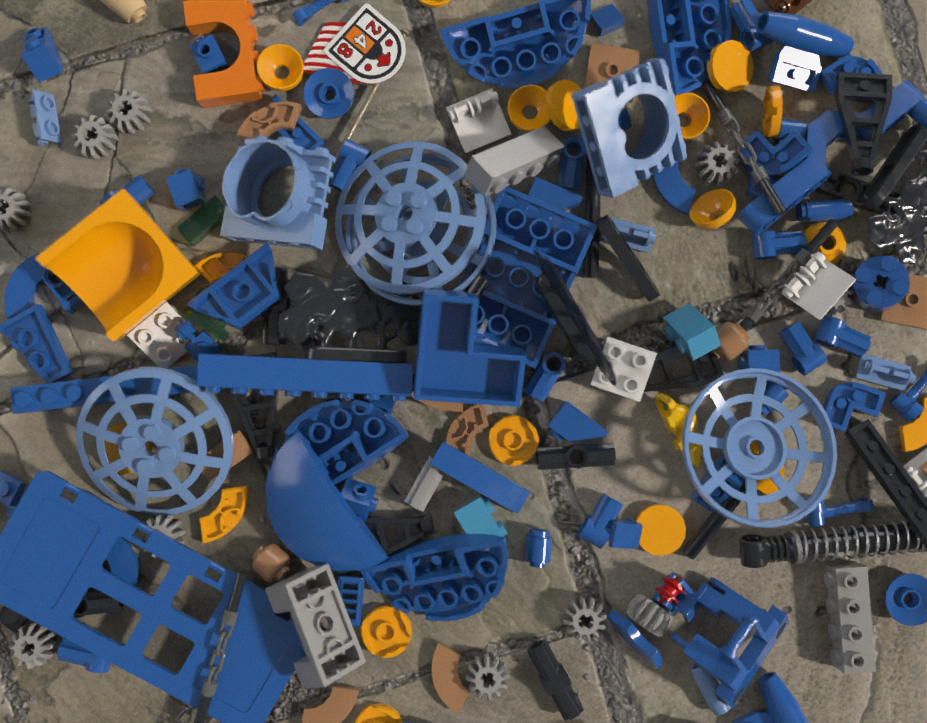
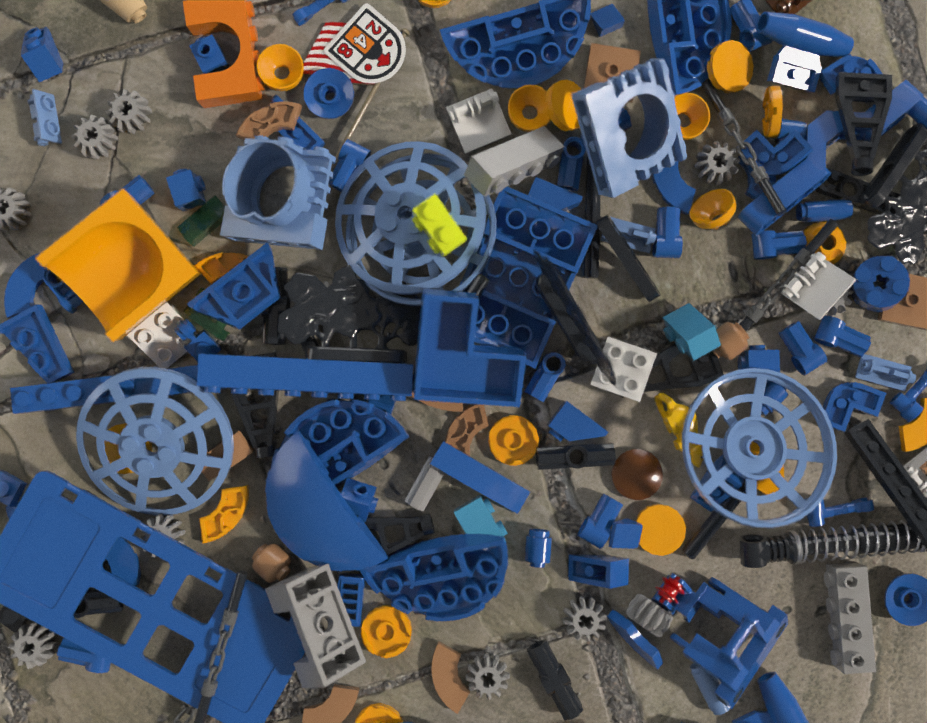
(438, 225): none -> neon yellow brick
(599, 570): none -> blue slope
(637, 474): none -> reddish brown dish
(668, 242): none -> blue piece

